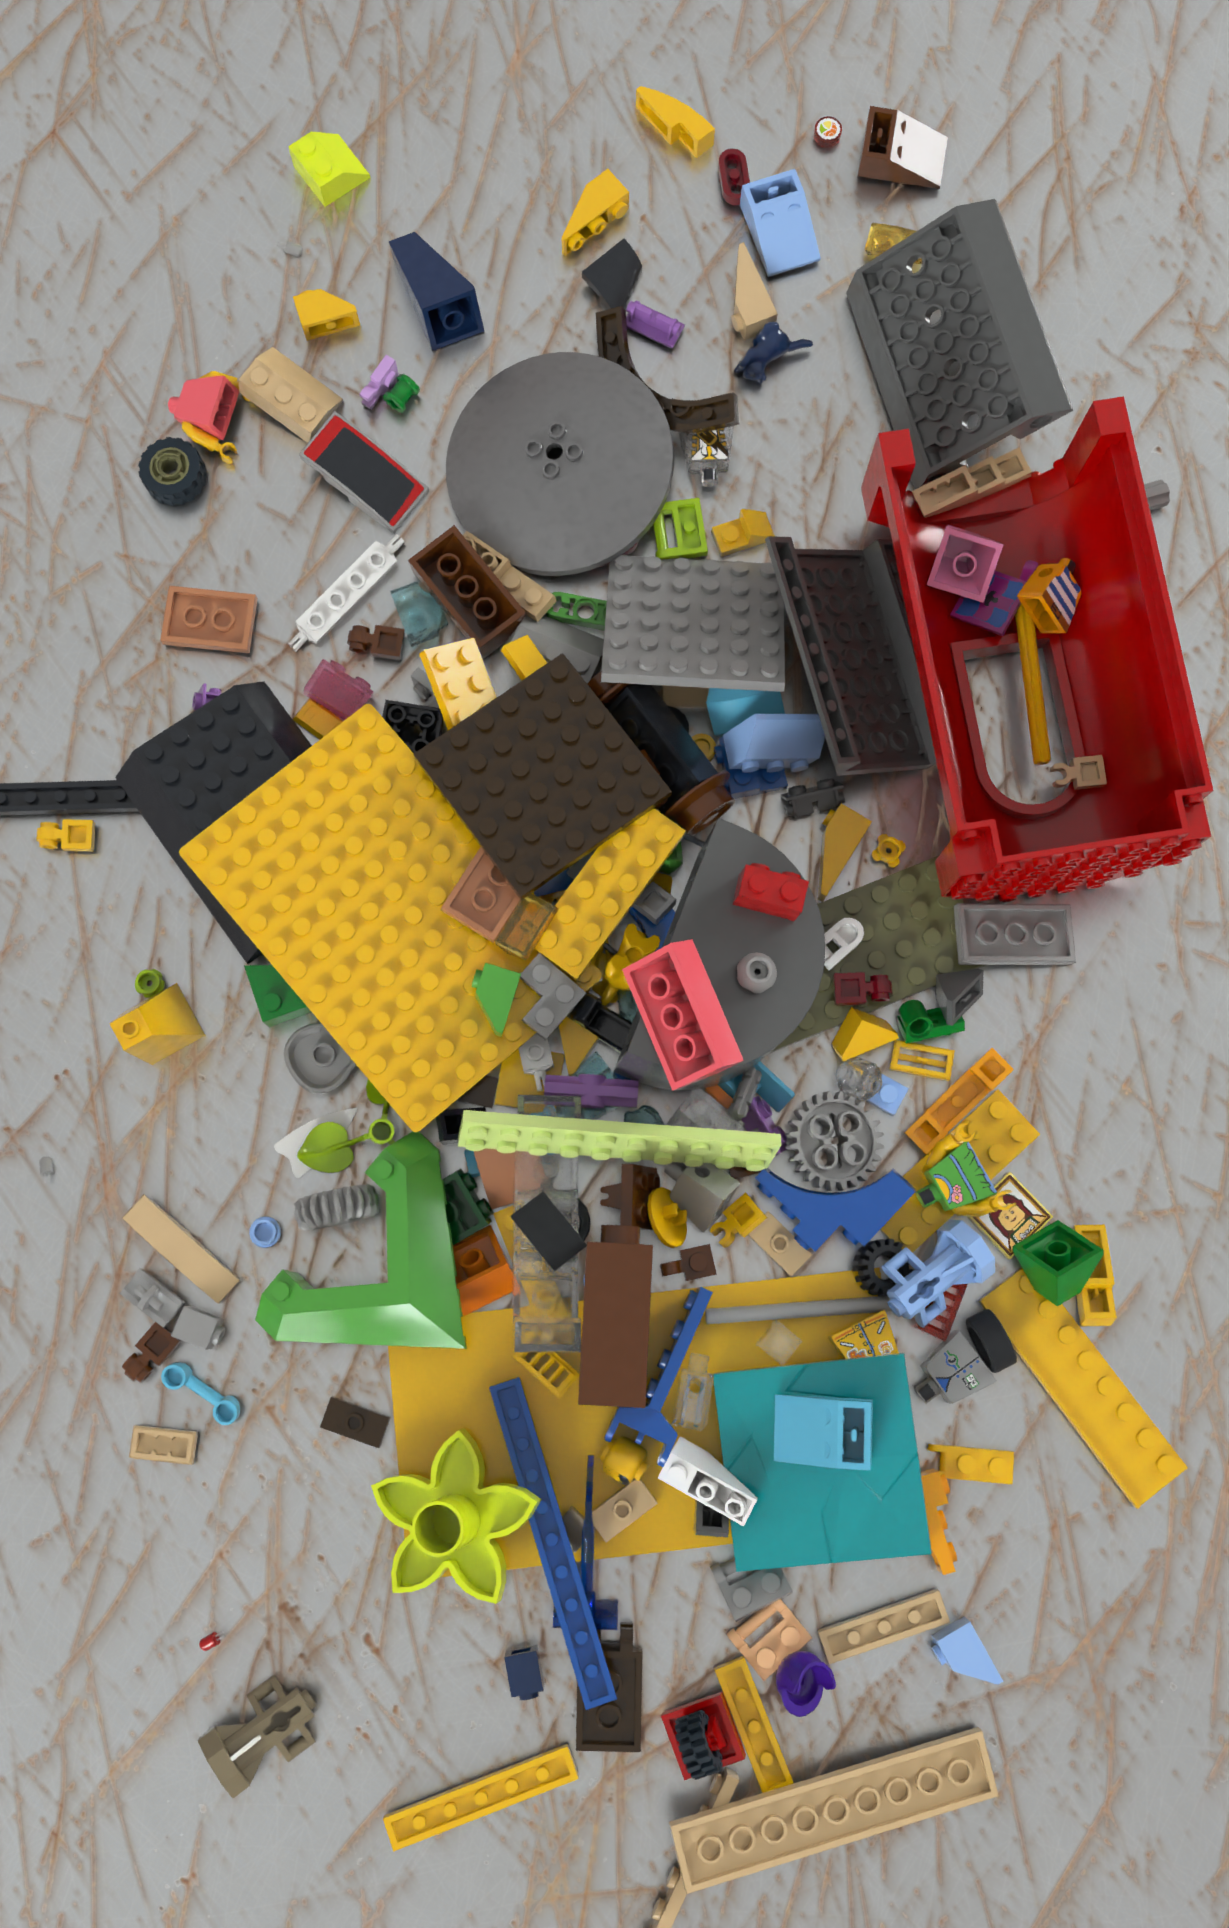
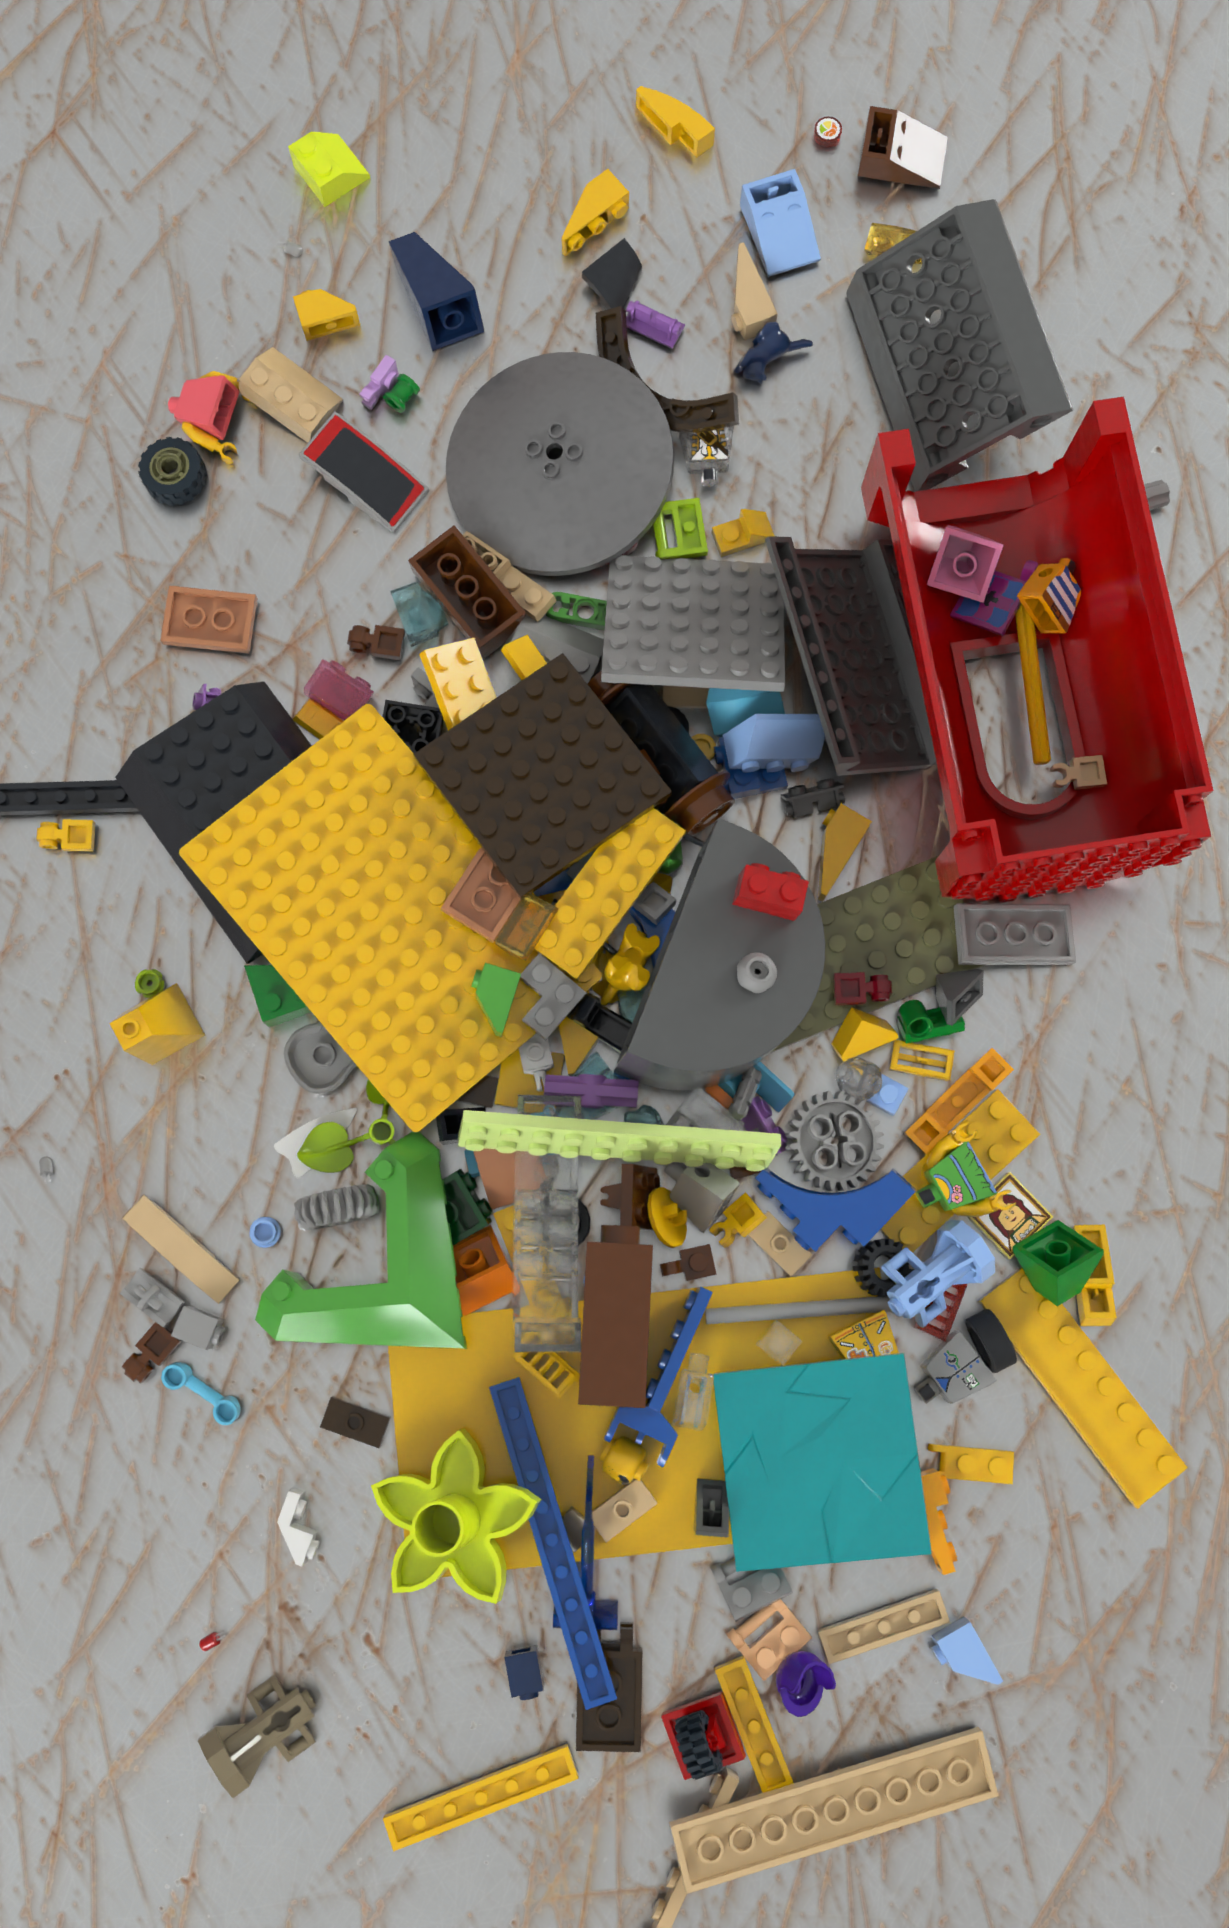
(163, 1444): tan plate -> none
(298, 1537): none -> white slope
(346, 592): white plate -> none
(548, 1231): black piece -> none
(682, 1014): coral slope -> none
(707, 1481): white slope -> none
(732, 179): dark red plate -> none
(823, 1431): medium azure slope -> none
(847, 936): white plate -> none
(896, 846): yellow plate -> none
(971, 483): tan slope -> none

